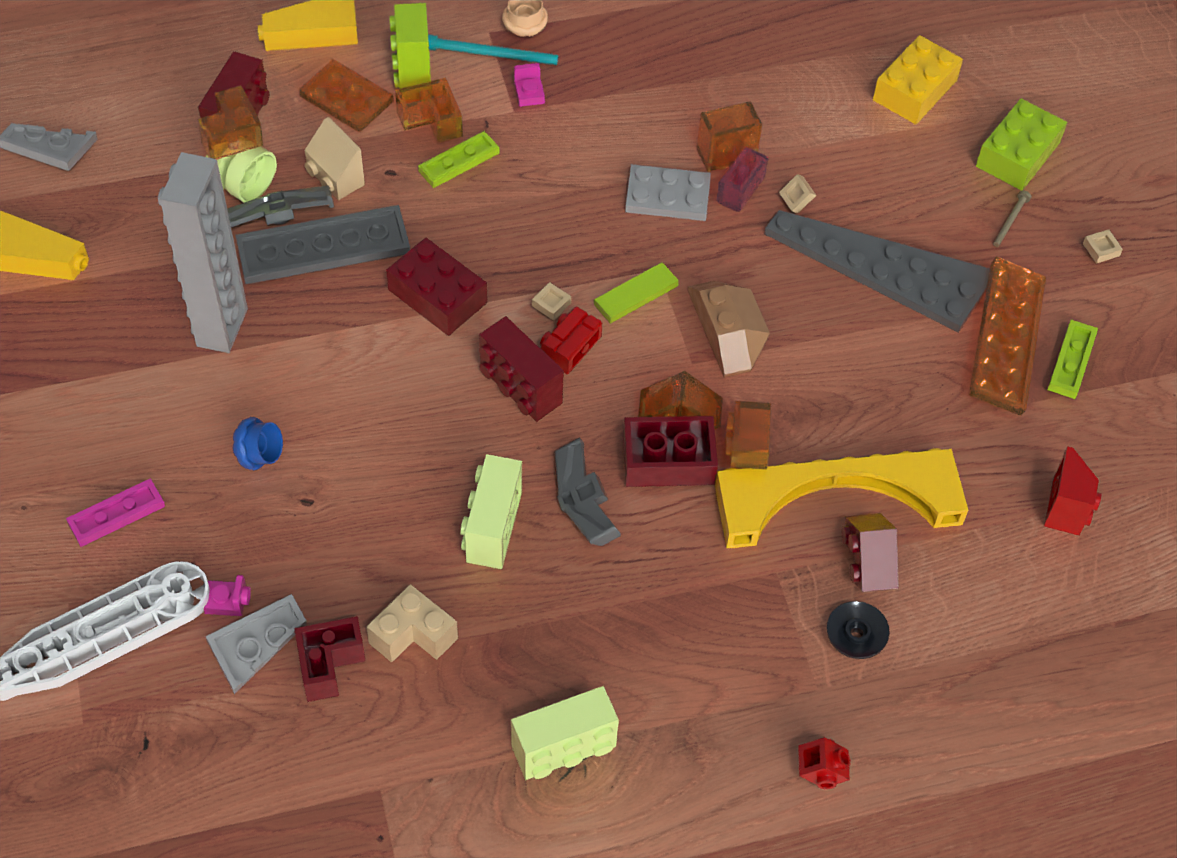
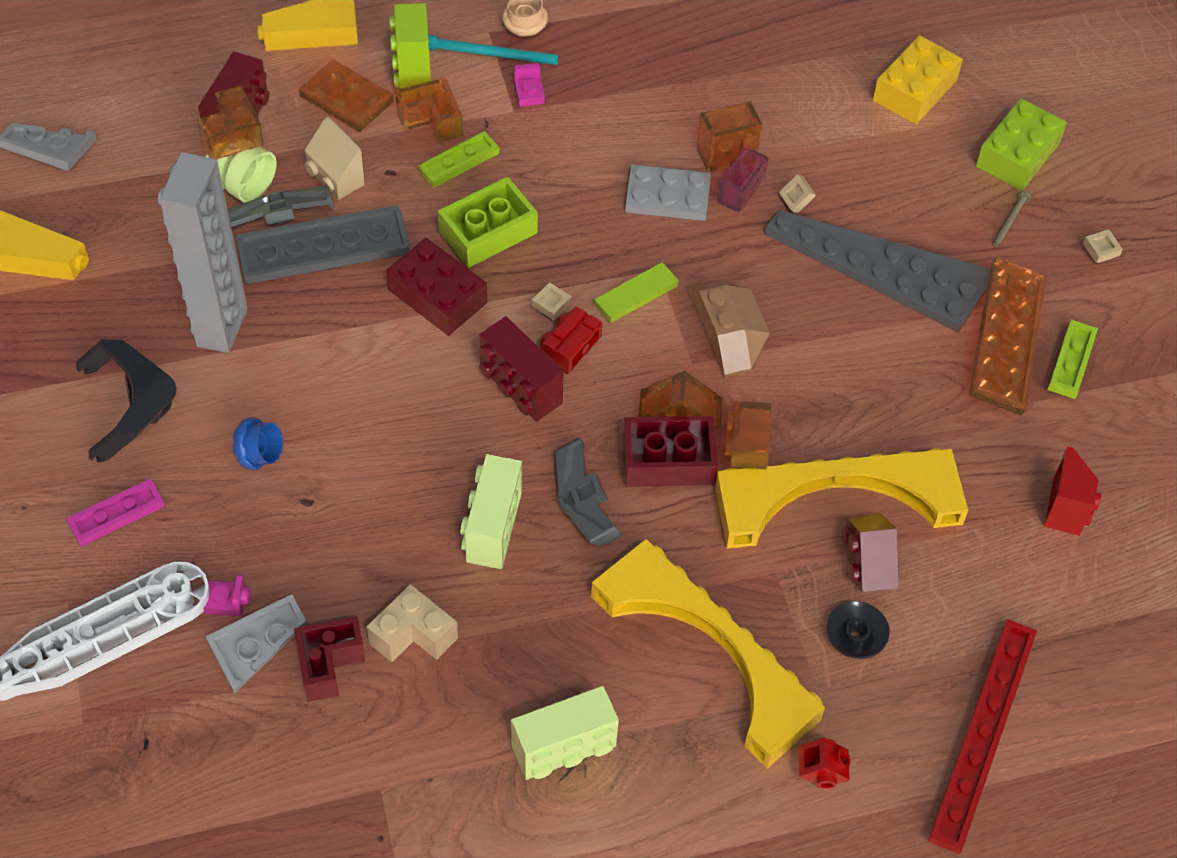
(148, 392): none -> black piece
(487, 222): none -> lime brick
(778, 702): none -> yellow arch
(982, 737): none -> red plate

